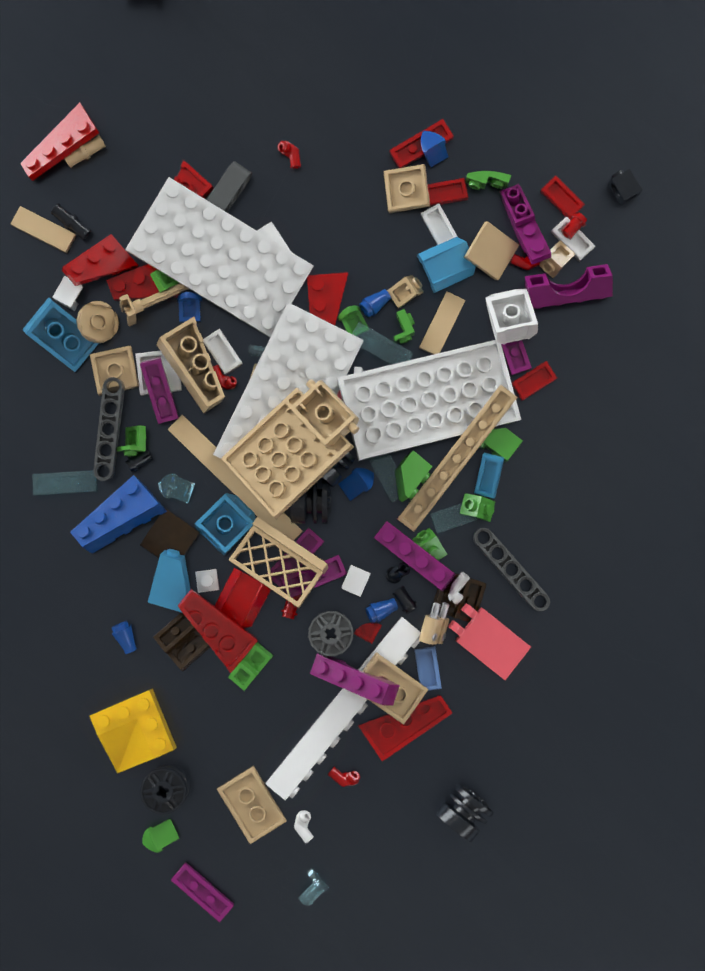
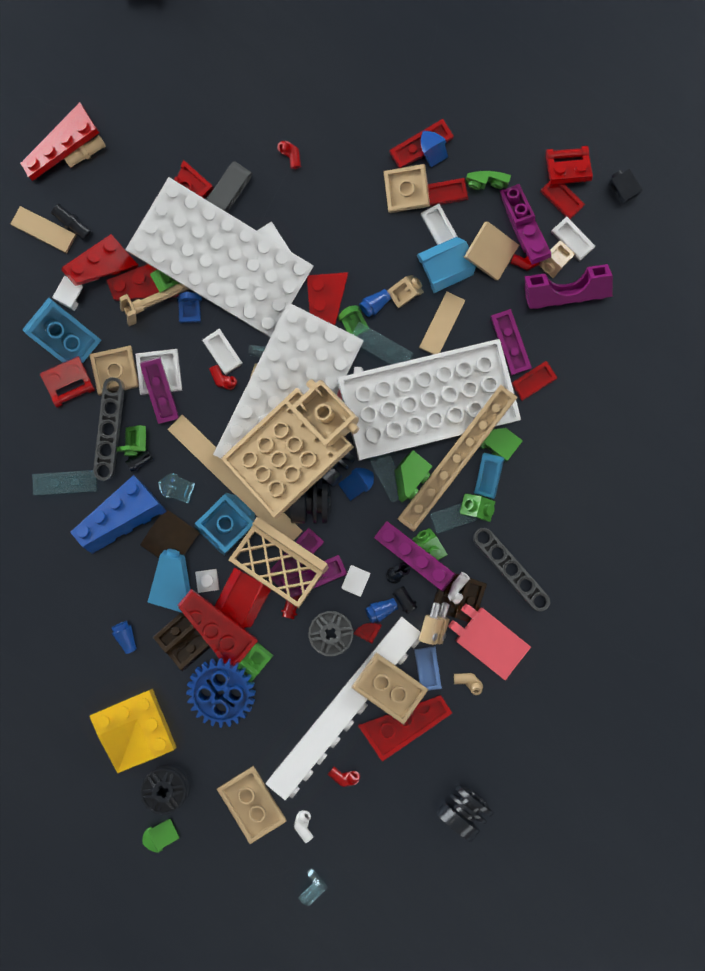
(64, 375): none -> red plate
(97, 322): tan tile -> none
(189, 359): tan wedge -> none
(202, 892): magenta plate -> none
(207, 704): none -> blue gear
(361, 683): magenta arch -> none
(406, 322): bright green bracket -> none
(471, 682): none -> tan arm
(512, 316): white slope -> none
(569, 171): none -> red plate
(578, 220): red pin -> none

